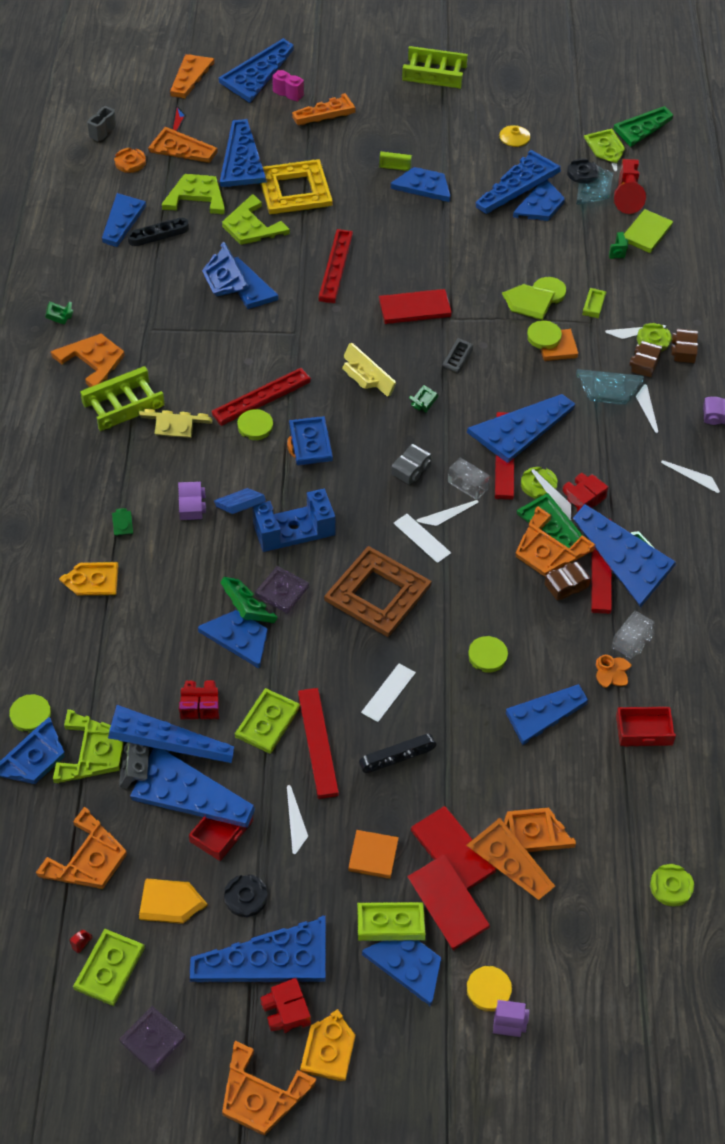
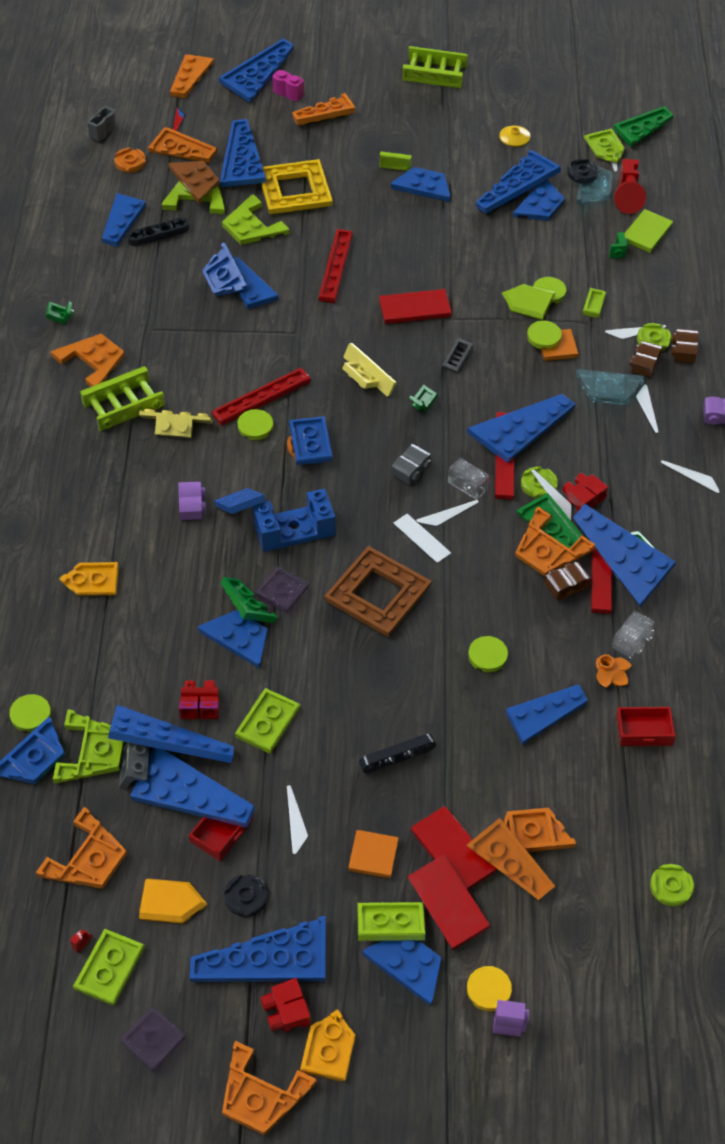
(122, 522): green bracket -> none
(195, 177): none -> dark orange wing
(318, 743): red tile -> none
(388, 692): white sticker -> none

